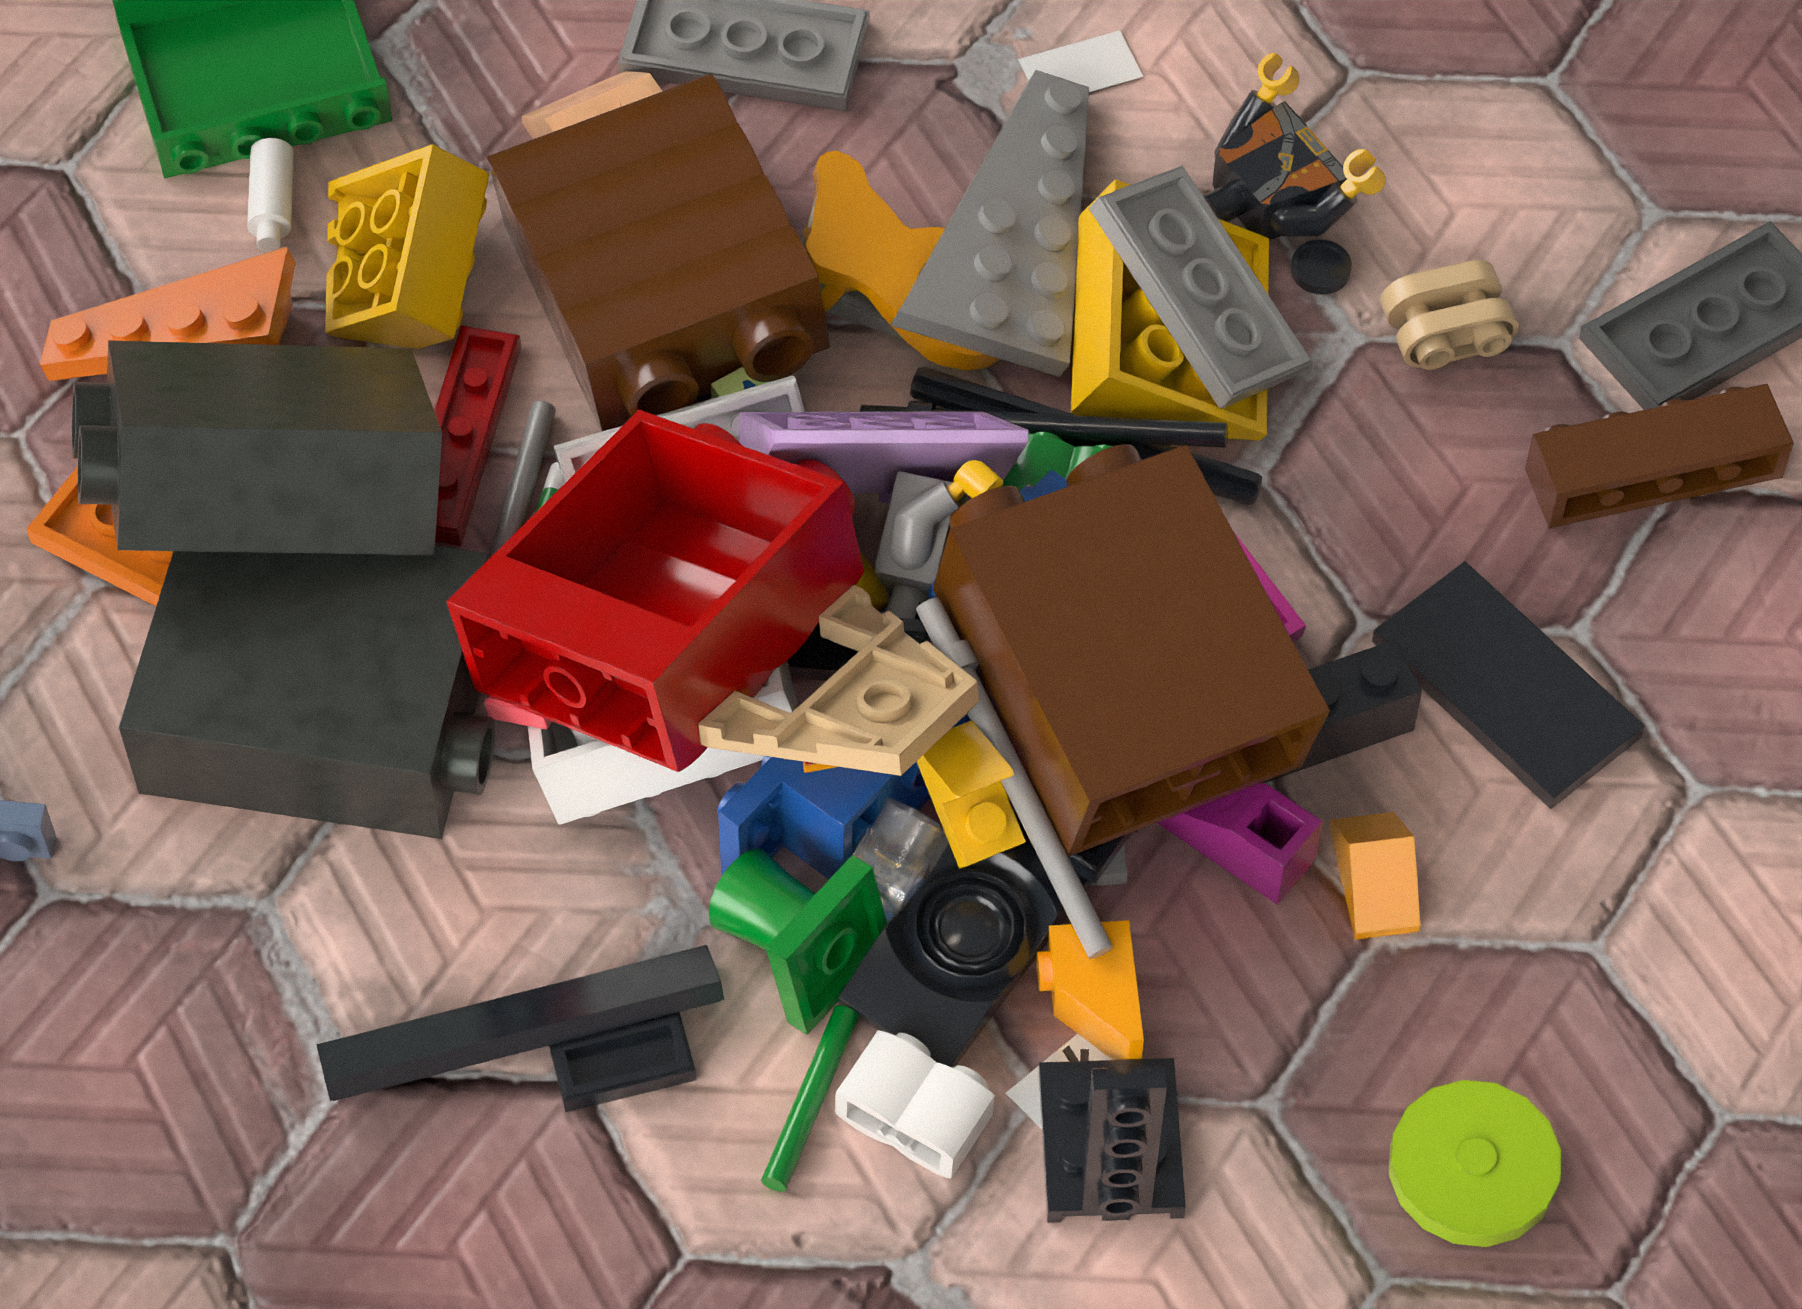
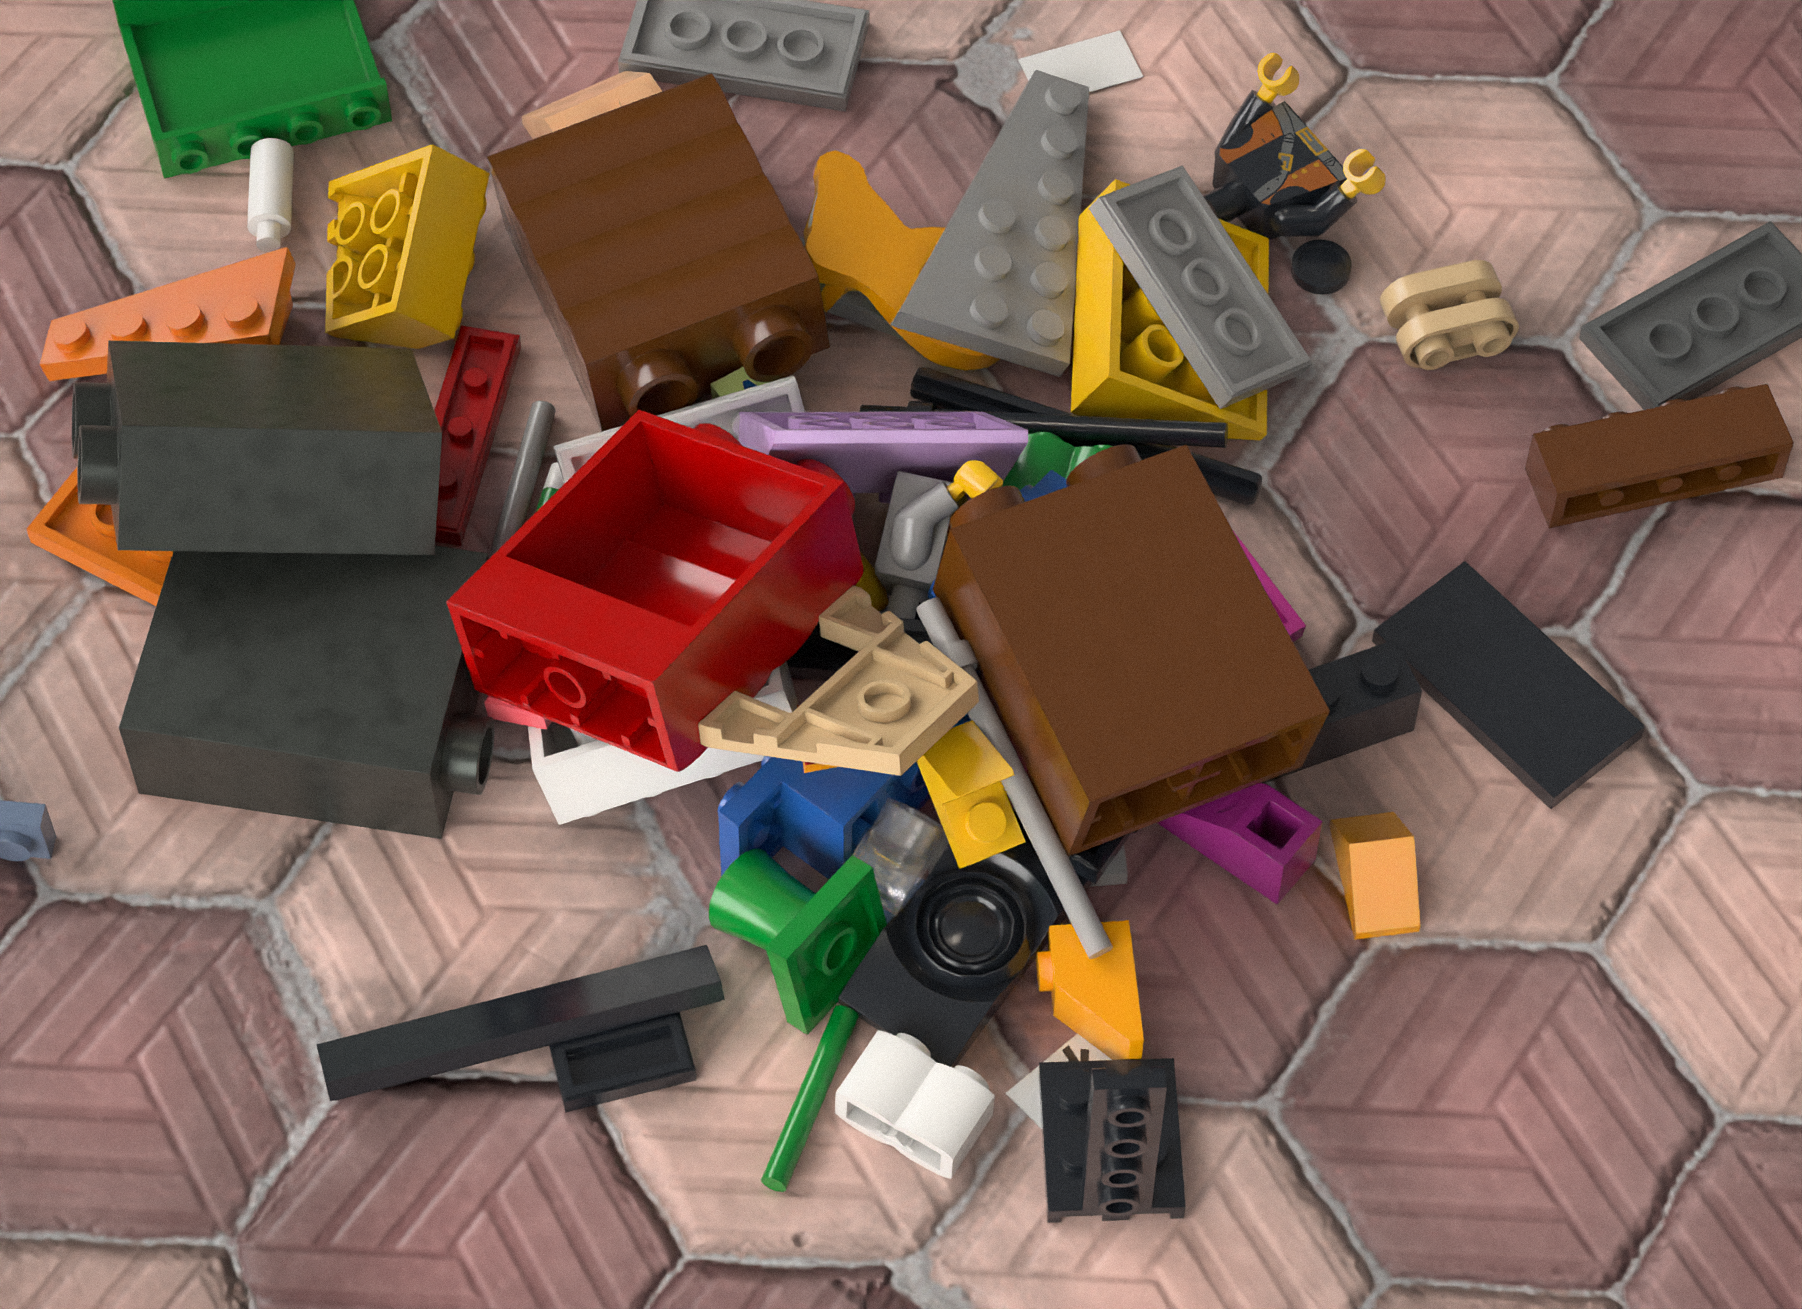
(1474, 1163): lime wheel -> none

